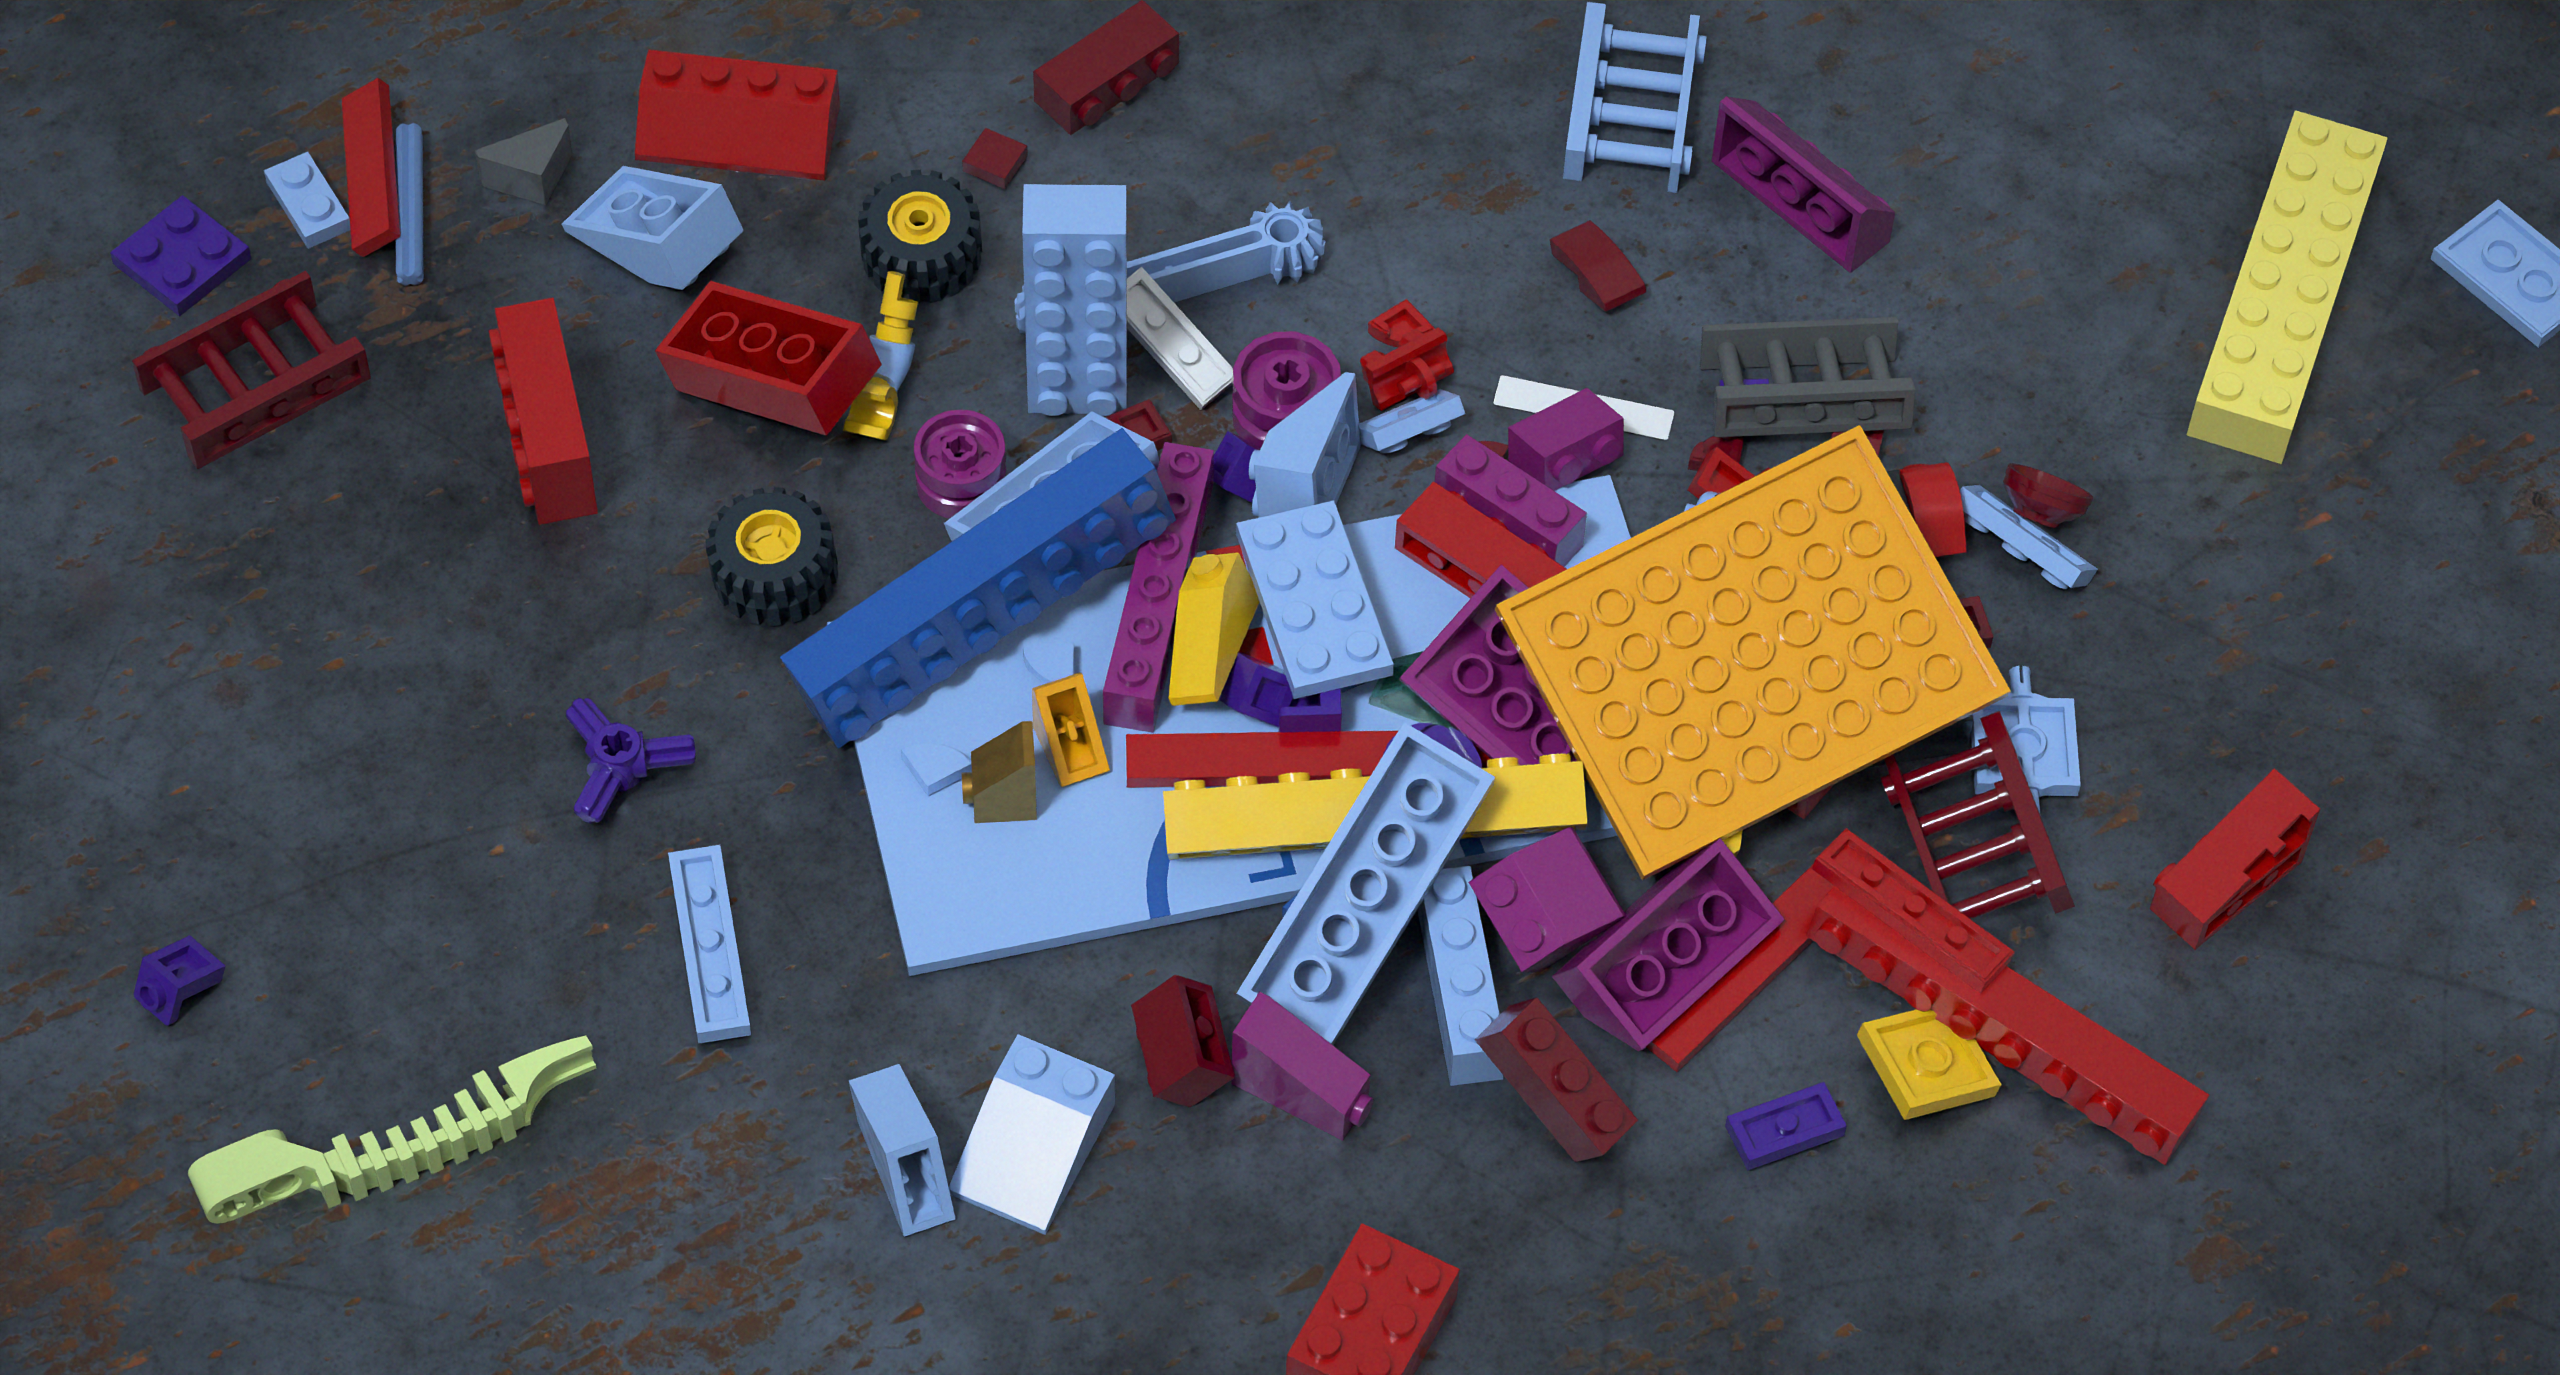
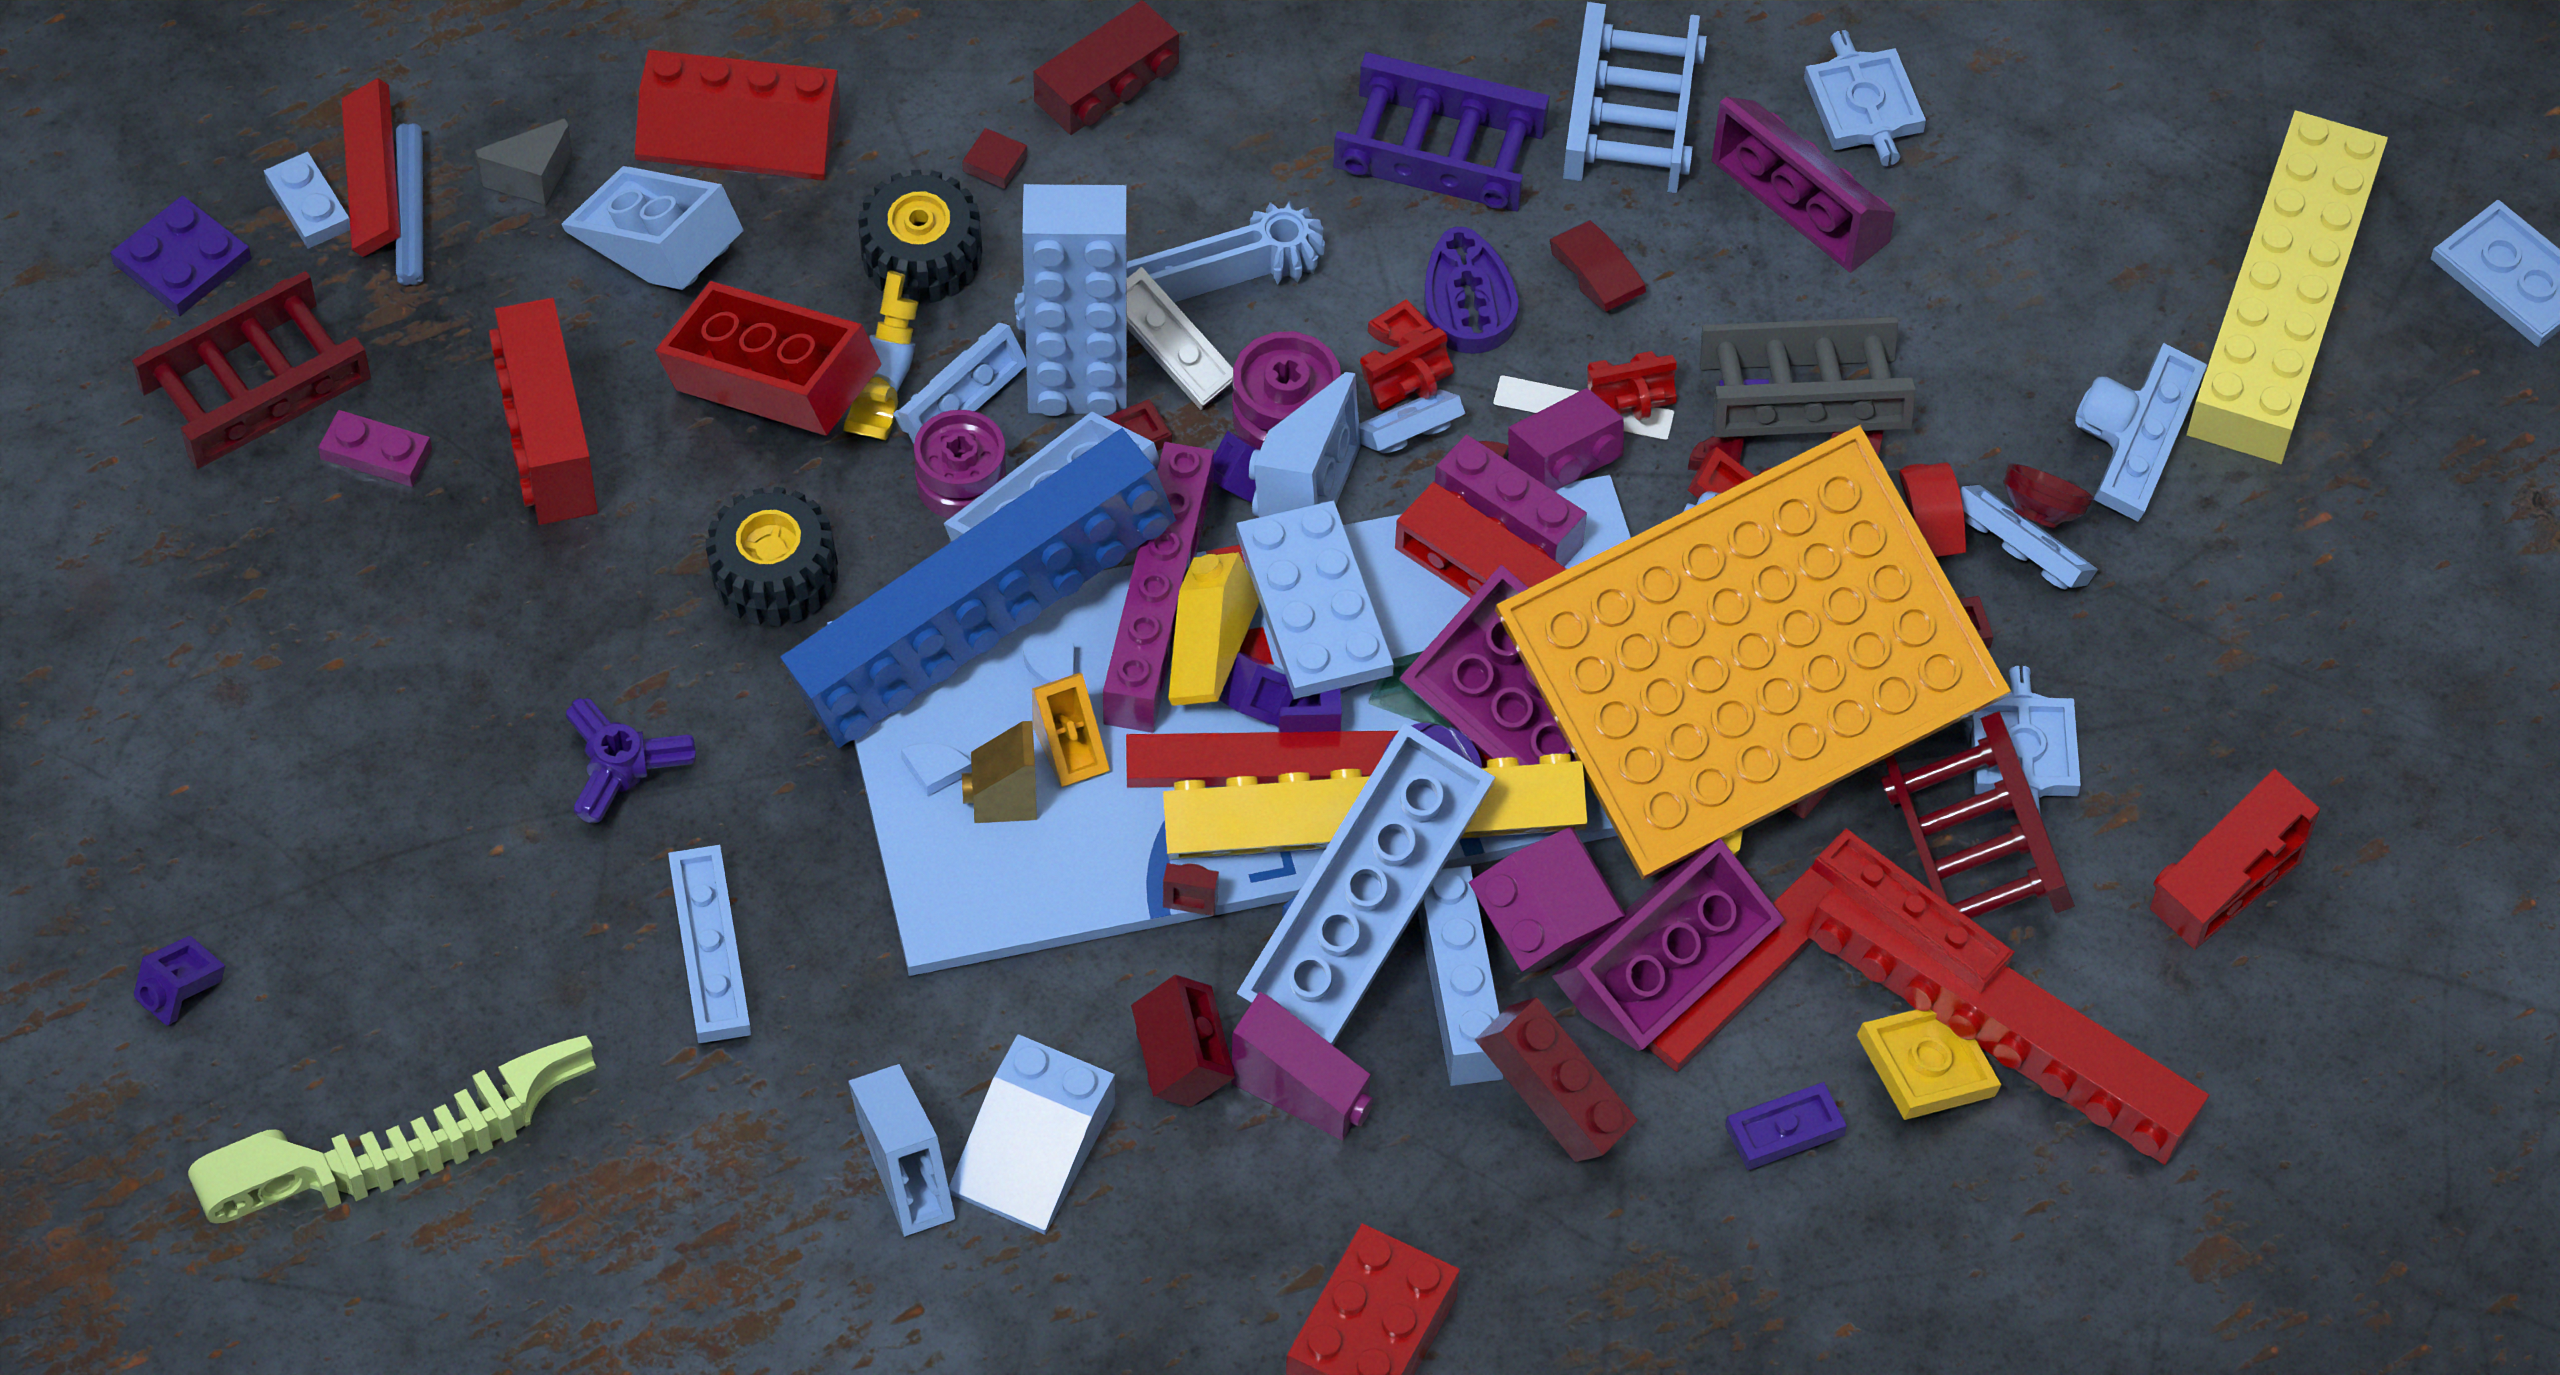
(375, 448): none -> magenta plate
(966, 380): none -> light blue plate
(1190, 888): none -> dark red plate
(1452, 96): none -> dark purple fence
(1488, 279): none -> dark purple piece
(1635, 385): none -> red hips
(1864, 98): none -> light blue plate
(2139, 427): none -> light blue plate

